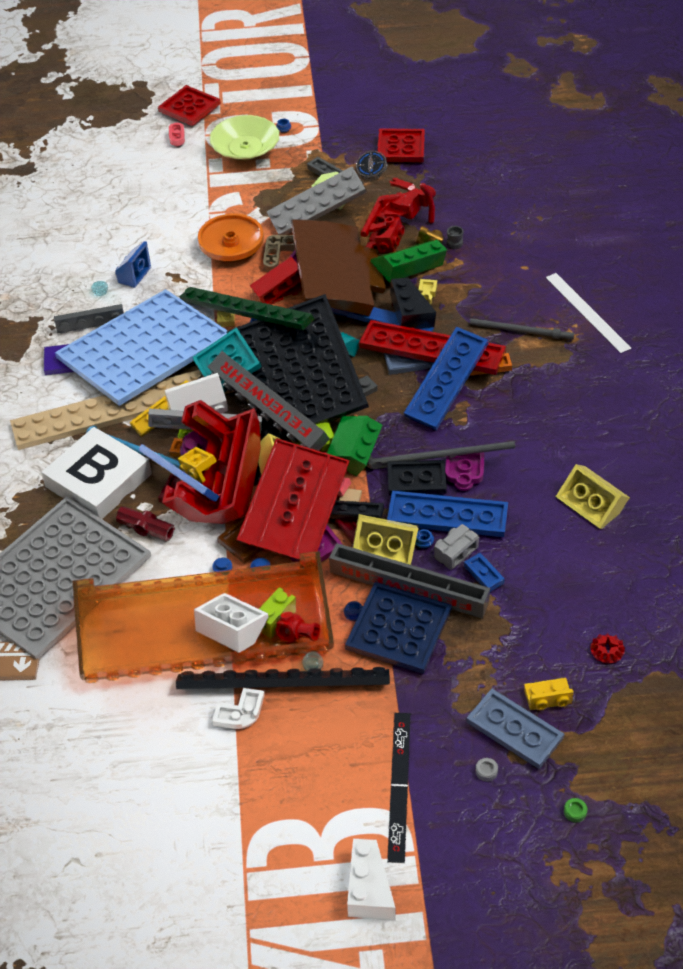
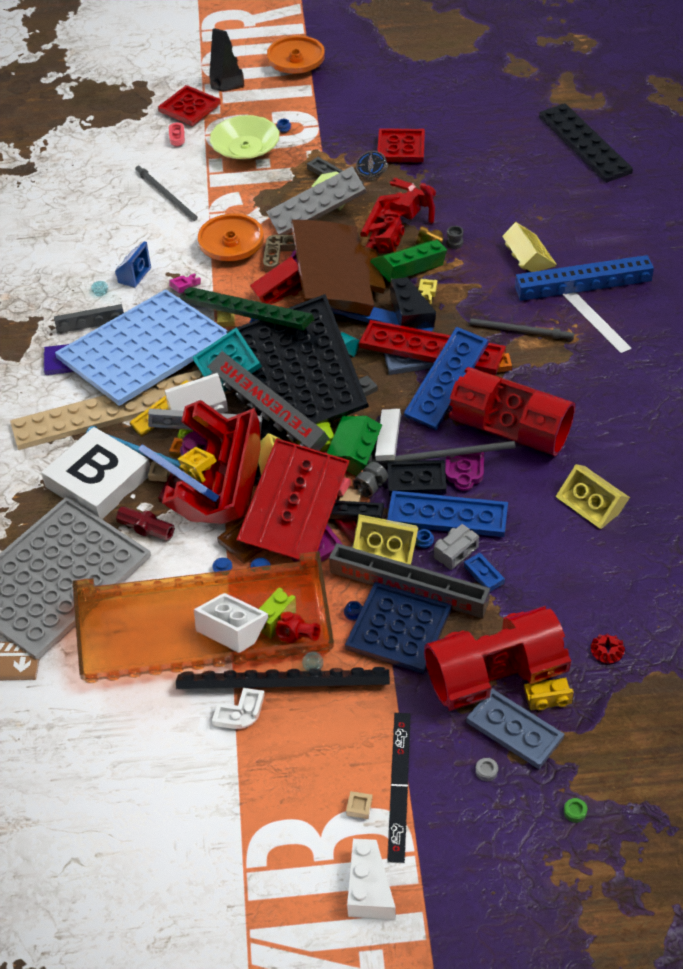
(144, 173): none -> dark grey bar
(158, 473): none -> tan plate
(181, 283): none -> dark pink plate
(224, 69): none -> black wedge
(295, 54): none -> orange dish
(359, 805): none -> tan plate
(370, 479): none -> dark grey wheel
(388, 435): none -> white tile
(512, 411): none -> red cylinder
(526, 645): none -> red cylinder
(527, 249): none -> light yellow slope
(583, 277): none -> blue brick
(586, 143): none -> black plate

